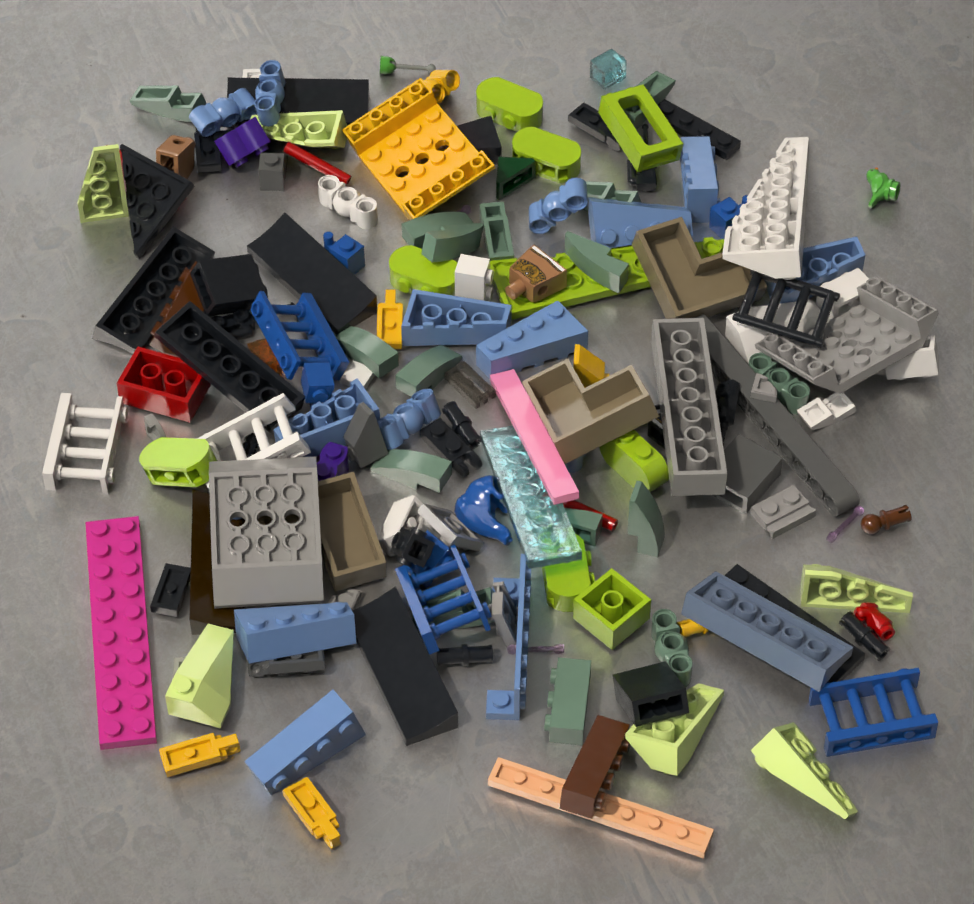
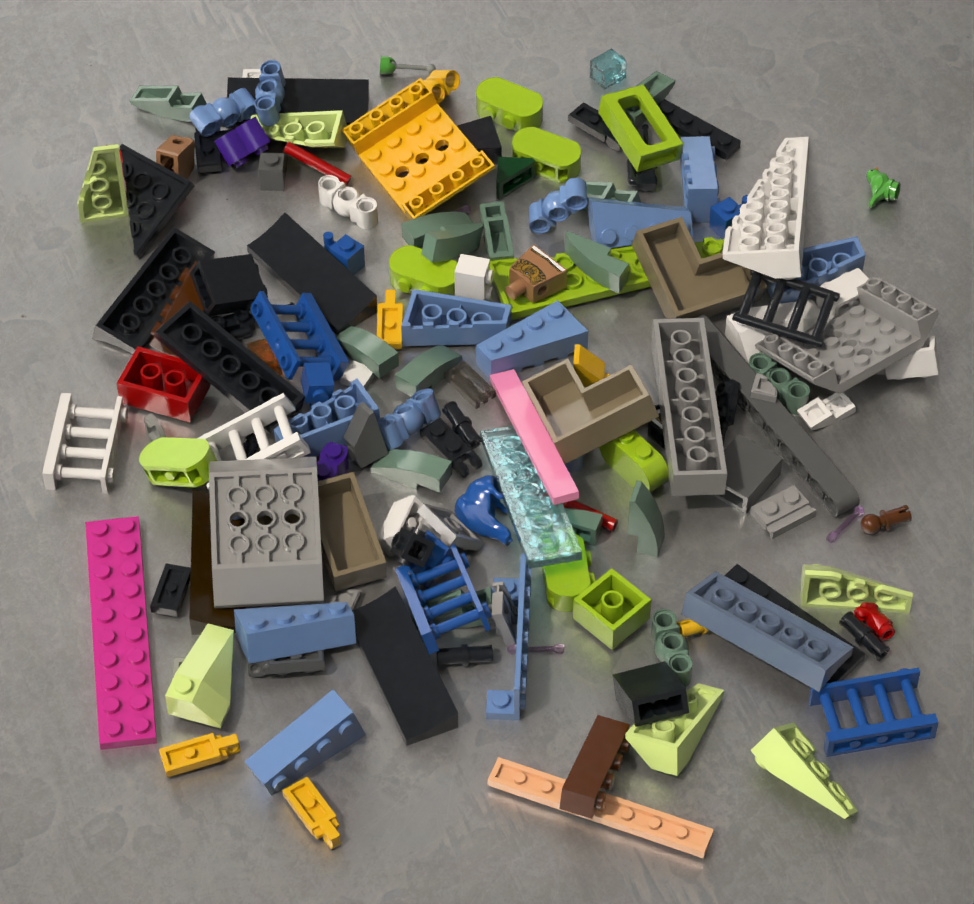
(568, 701): sand green brick -> none

